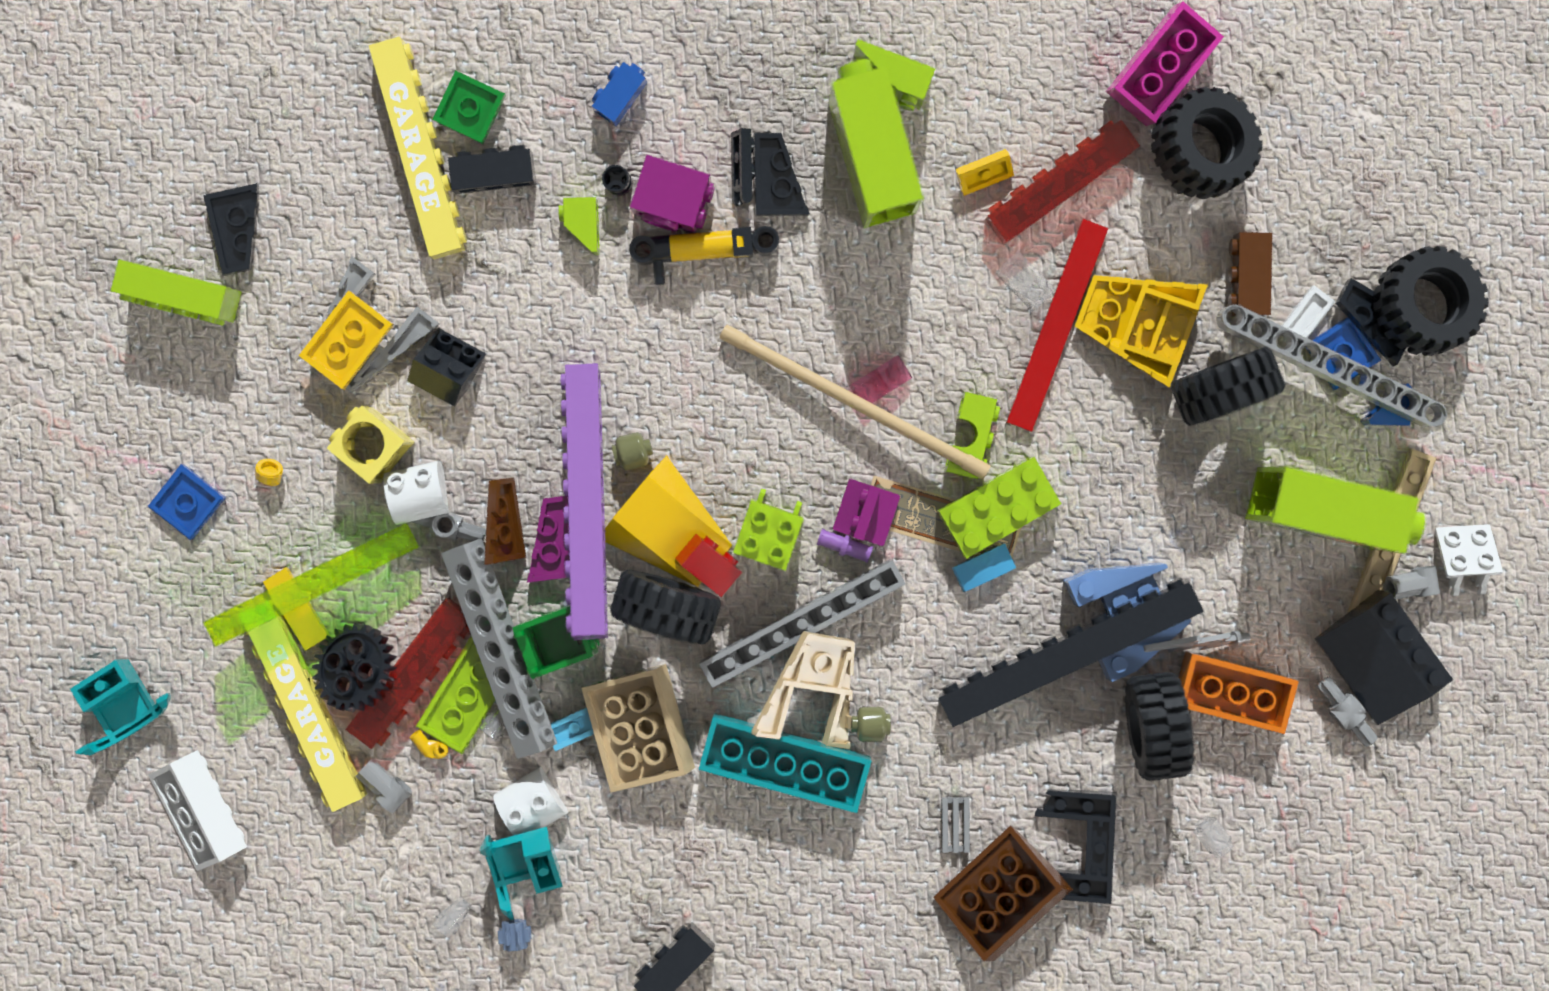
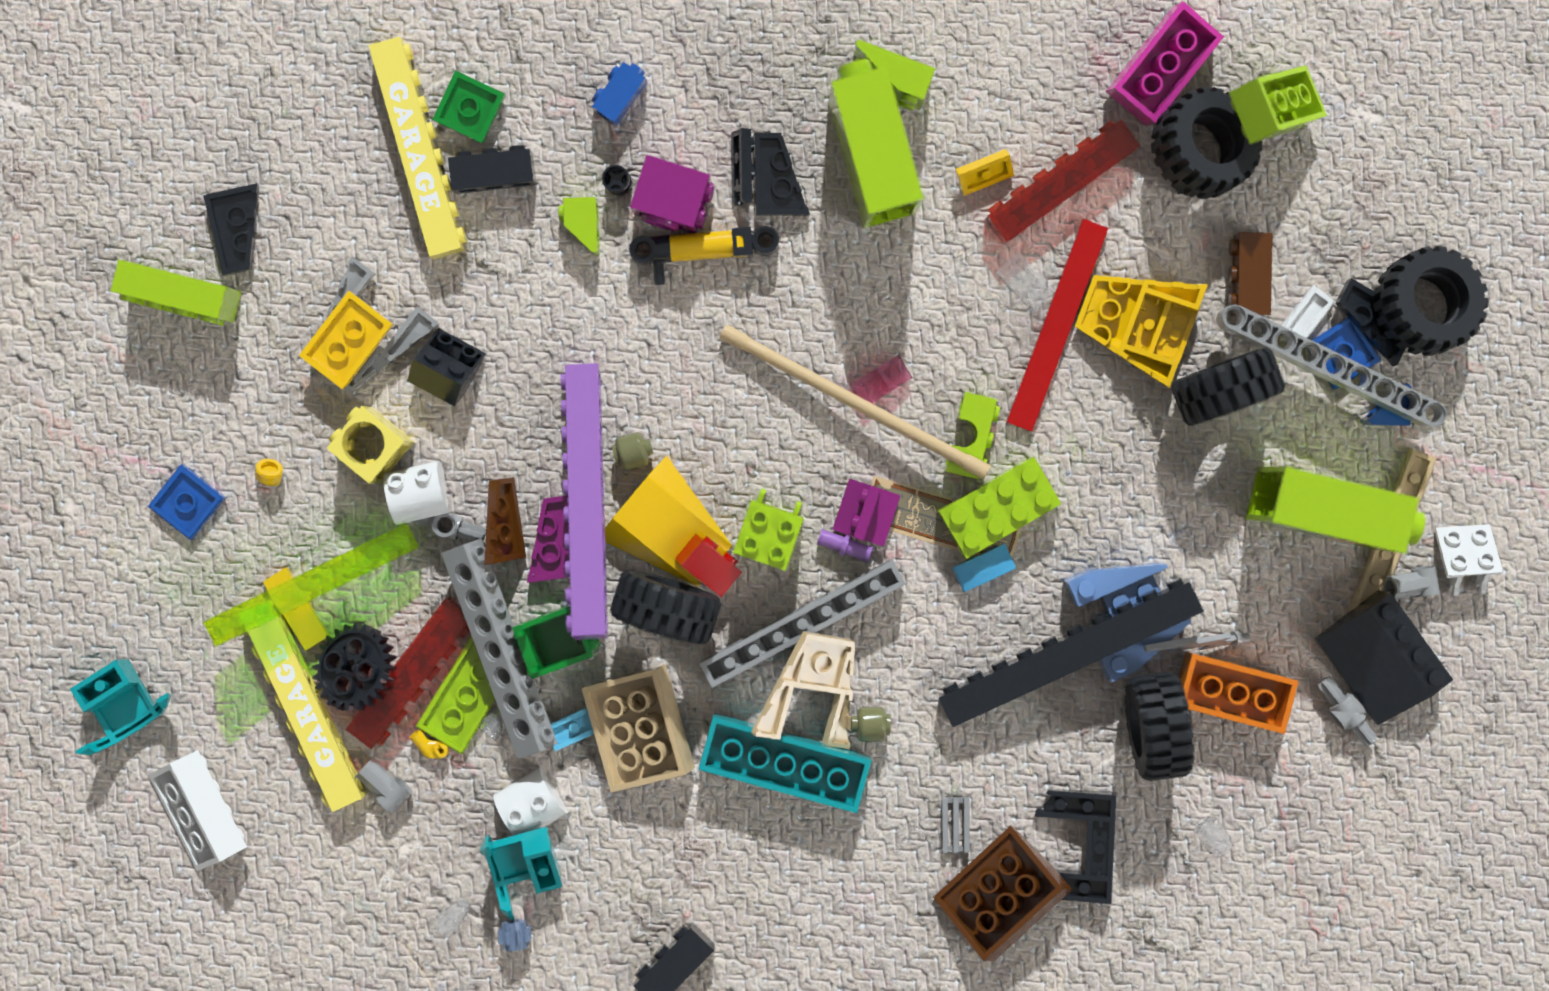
(1277, 104): none -> lime brick

